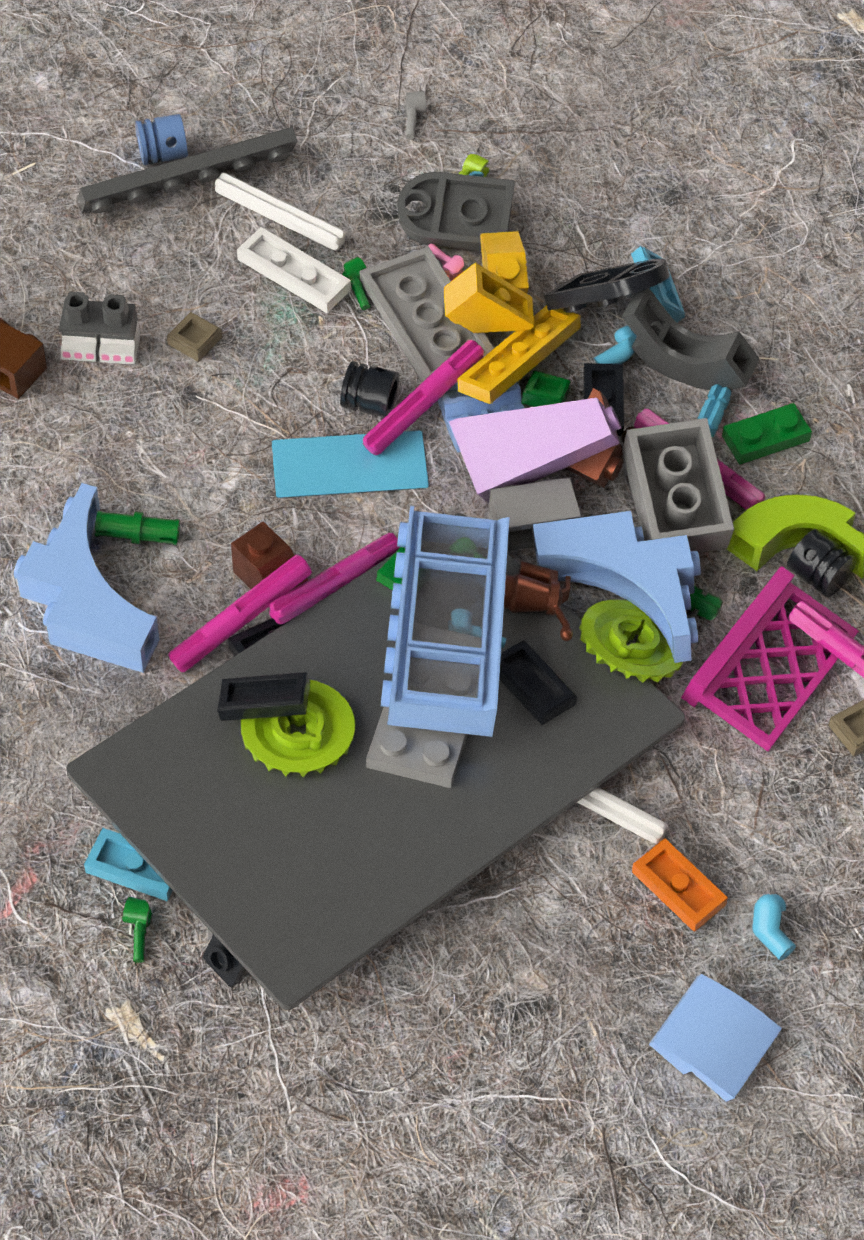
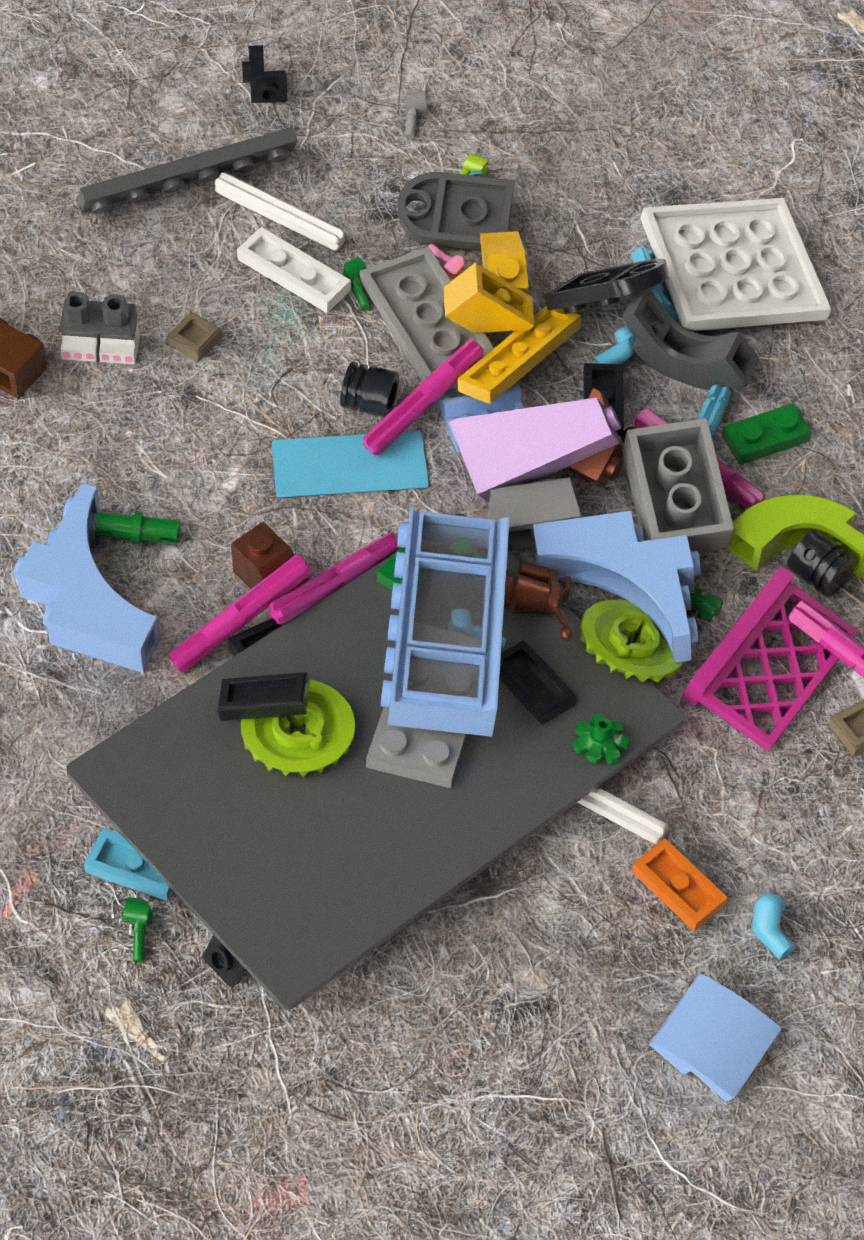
(153, 139): medium blue piece -> none
(265, 85): none -> black bracket
(545, 390): green tile -> none
(600, 739): none -> green plant
(735, 264): none -> white plate

